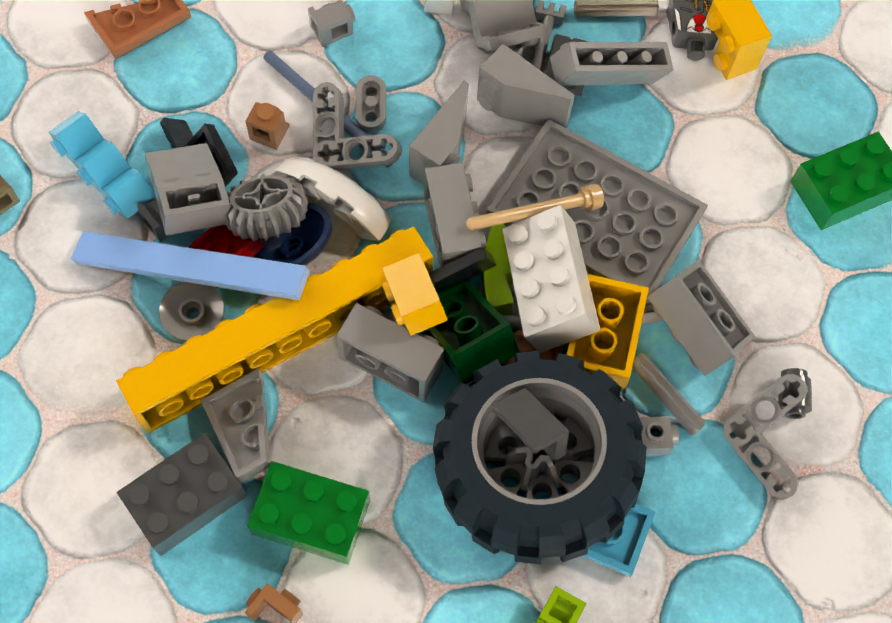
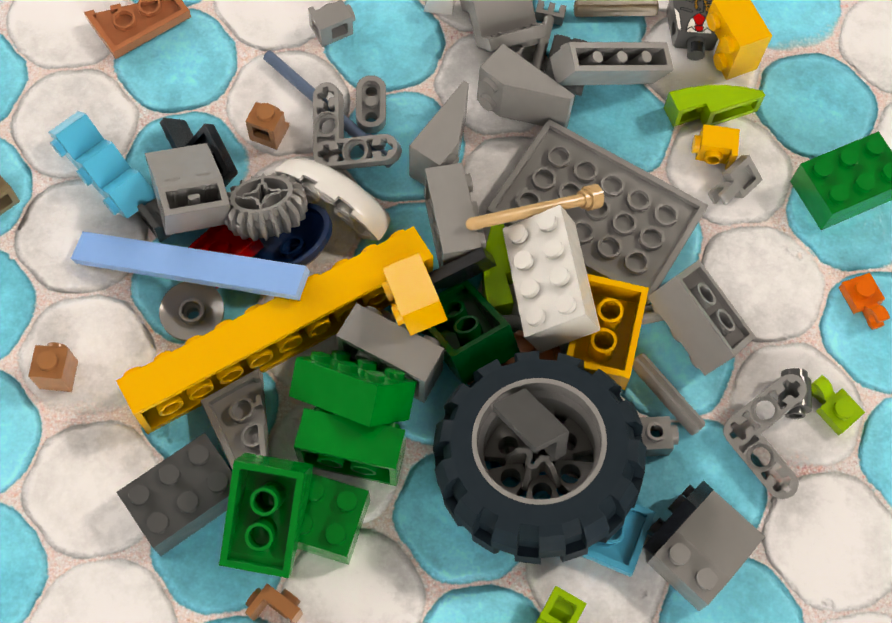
(53, 367): none -> medium nougat brick
(265, 514): none -> green slope
(350, 447): none -> green brick
(353, 388): none -> green brick
(682, 509): none -> black plate
(706, 551): none -> light grey slope
(711, 103): none -> lime slope
(716, 145): none -> yellow brick
(740, 181): none -> light grey plate
(837, 409): none -> lime plate
(865, 296): none -> orange plate

